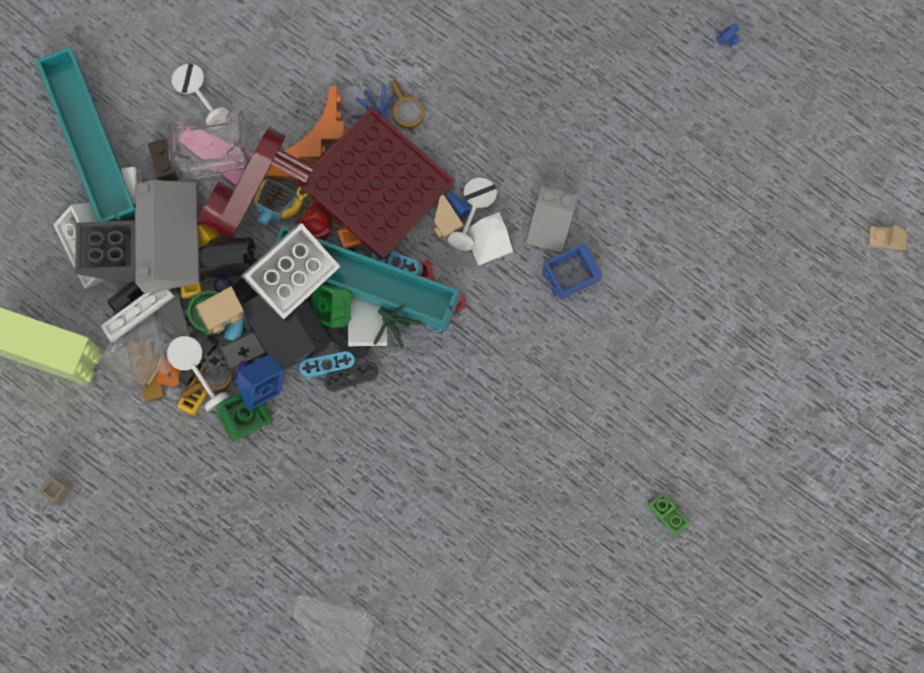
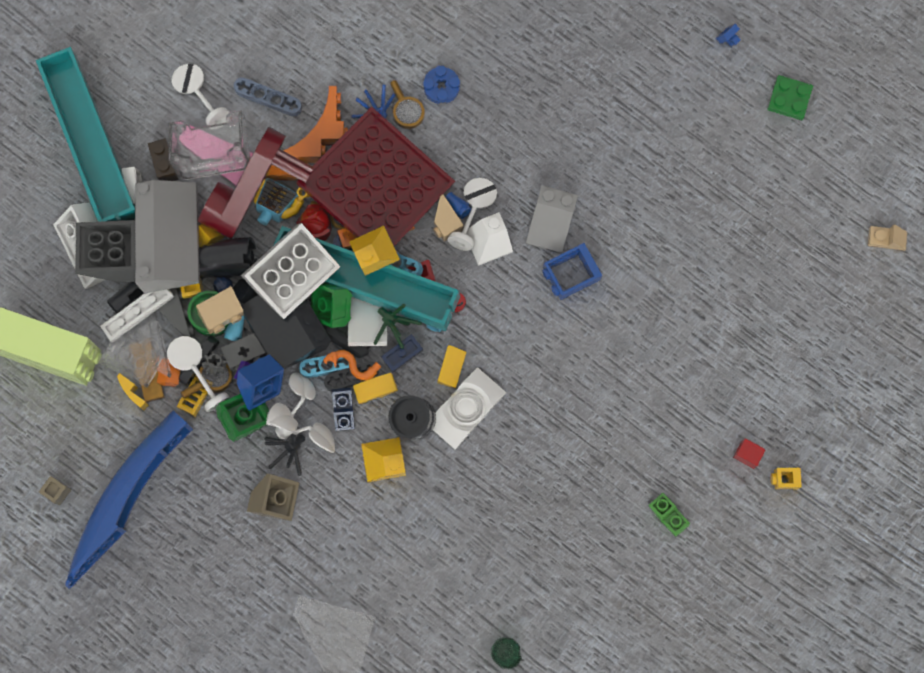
(120, 495): none -> blue slope
(130, 388): none -> yellow slope
(268, 95): none -> sand blue beam
(274, 497): none -> dark tan slope
(286, 425): none -> white plant
(291, 447): none -> black plant
(343, 409): none -> dark blue slope
(366, 375): none -> orange animal
(374, 250): none -> yellow slope
(375, 388): none -> yellow slope
(383, 459): none -> yellow slope
(398, 357): none -> dark blue plate
(406, 408): none -> black wheel
(442, 95): none -> blue plate
(451, 366): none -> yellow slope
(467, 408): none -> white slope
(506, 653): none -> clear green hair
(749, 453): none -> red panel
(790, 97): none -> green plate
(793, 478): none -> yellow brick

